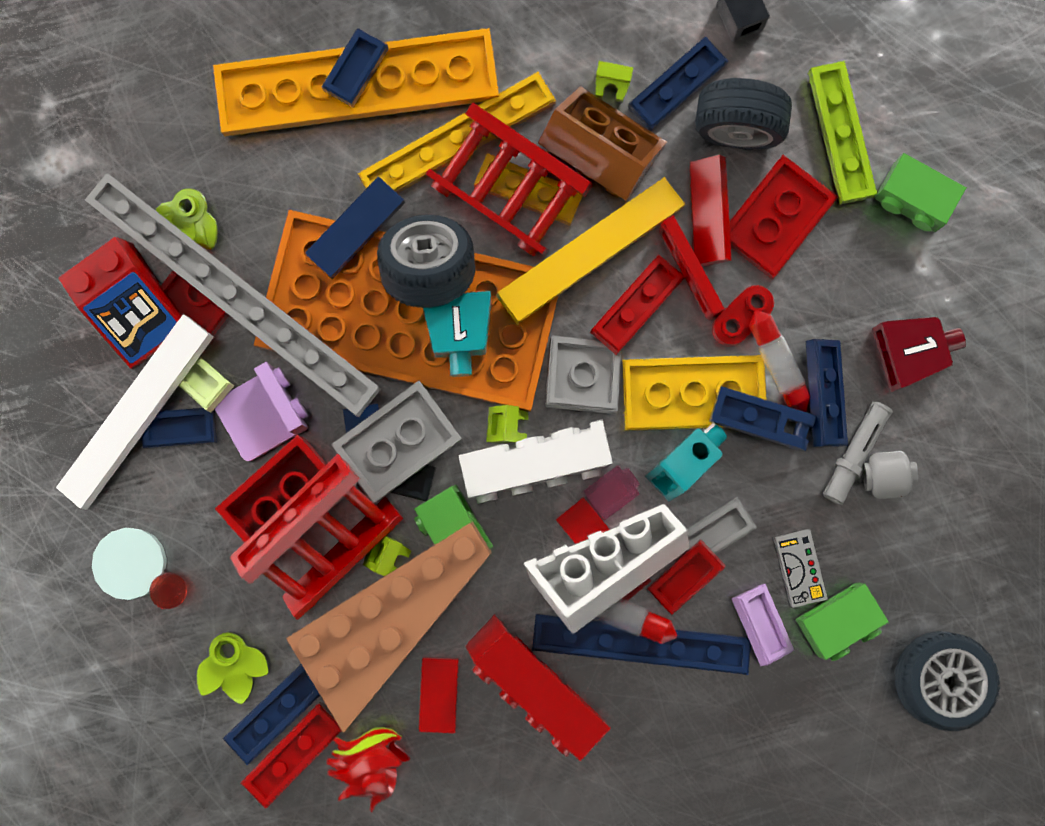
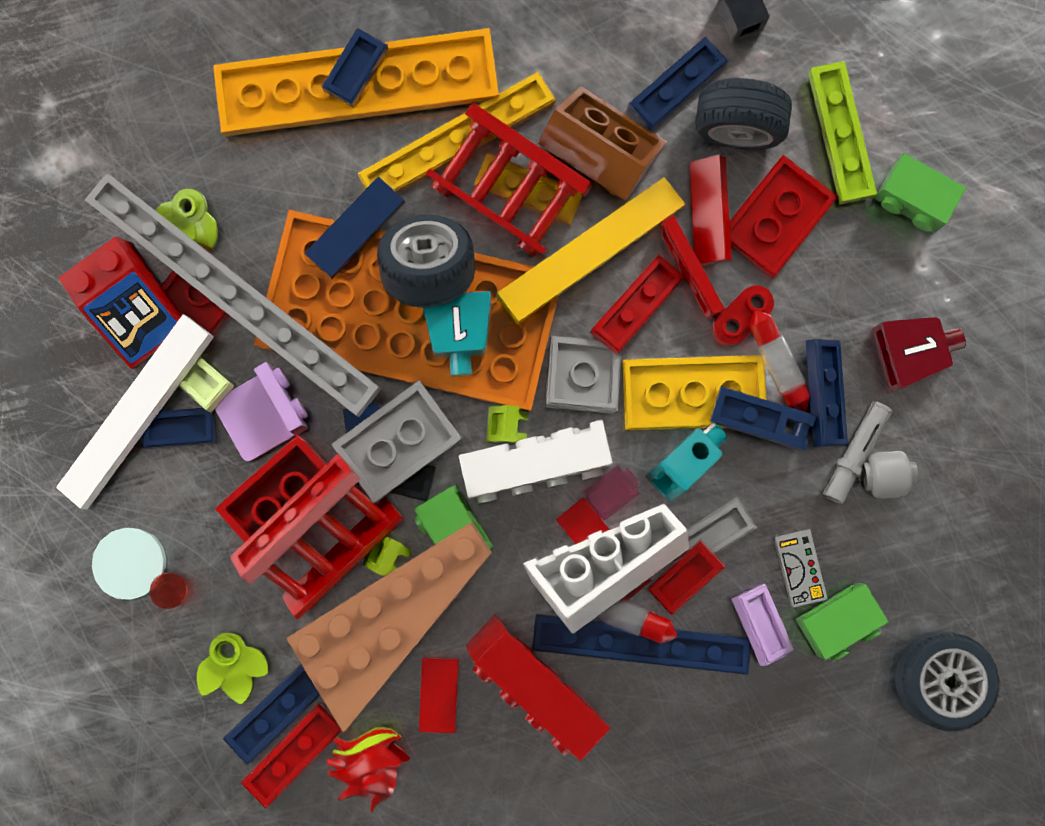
(612, 75): lime tile -> none

